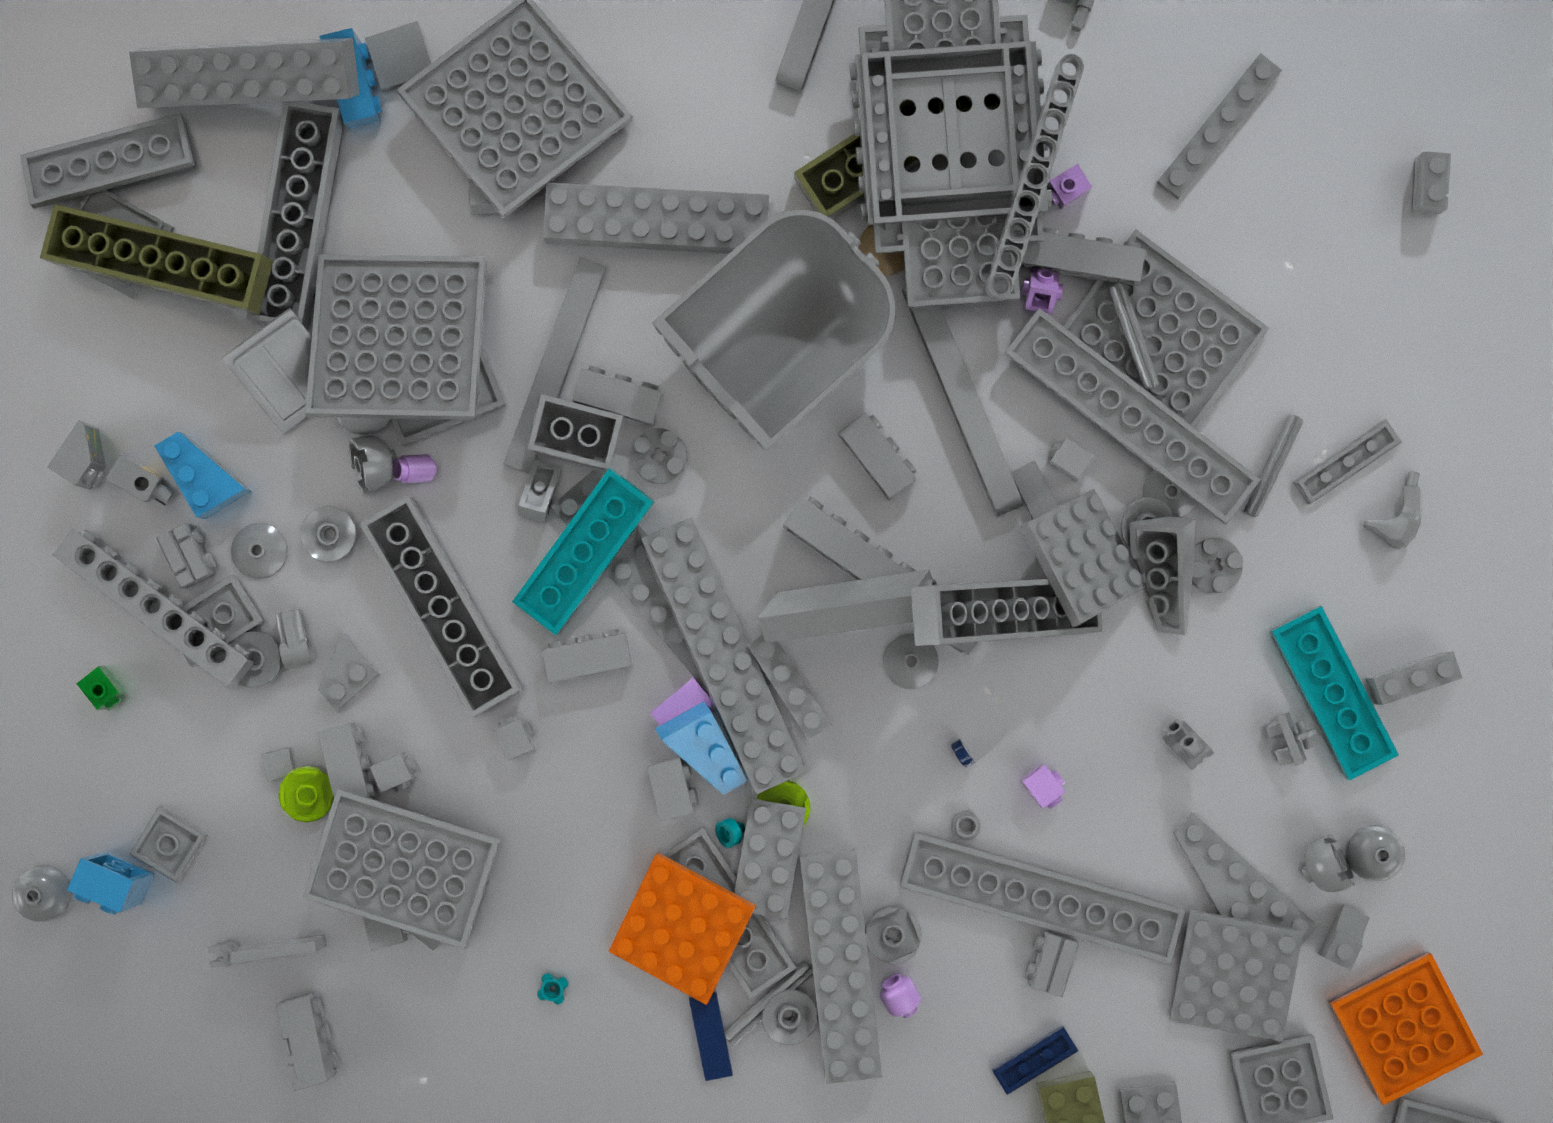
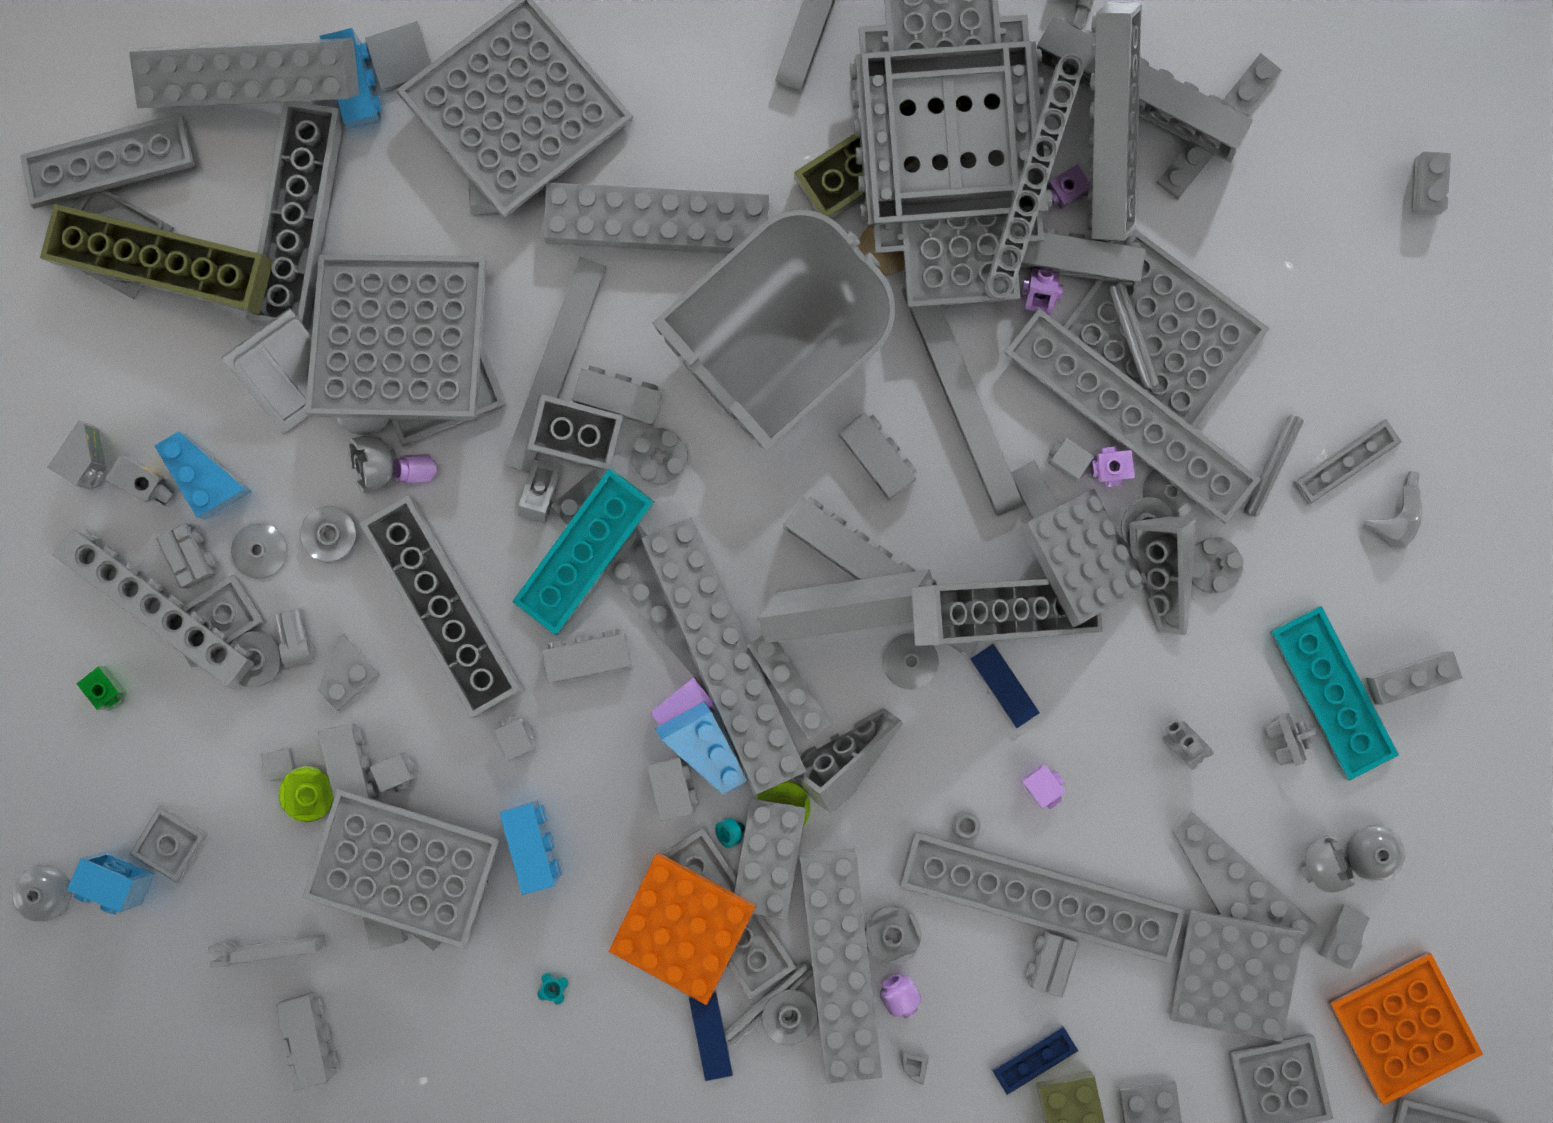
(531, 847): none -> dark azure brick
(844, 762): none -> light grey wedge
(914, 1065): none -> light grey tile
(962, 753): dark blue tile -> none
(1004, 685): none -> dark blue tile
(1115, 120): none -> light grey brick
(1122, 465): none -> lavender brick
(1162, 98): none -> light grey brick

